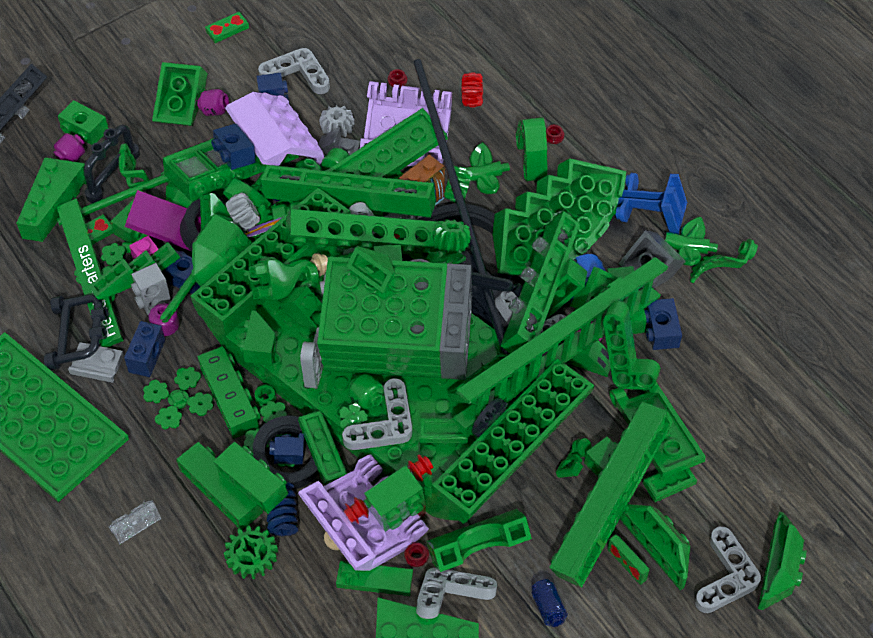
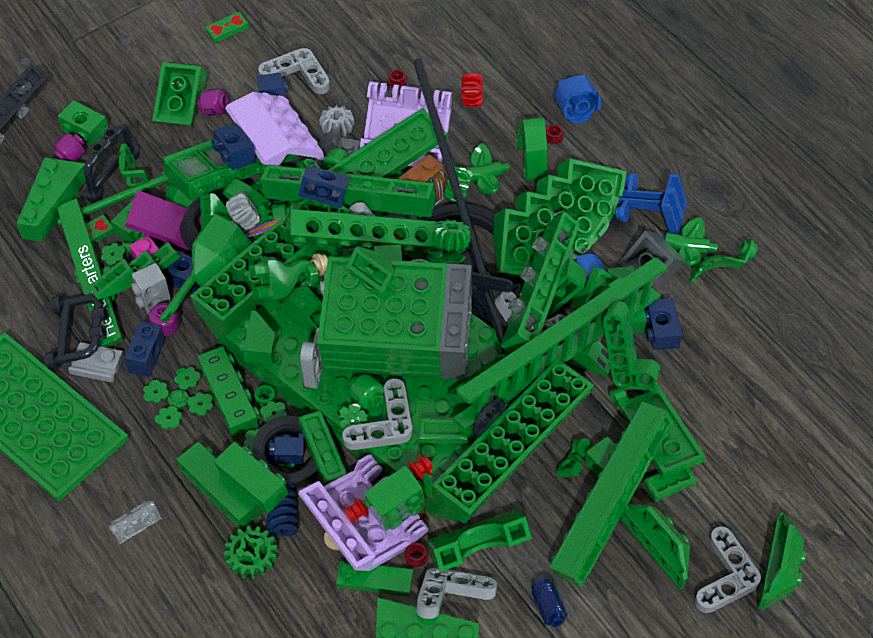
(323, 186): none -> dark blue brick
(577, 98): none -> blue brick
(628, 559): green tile -> none

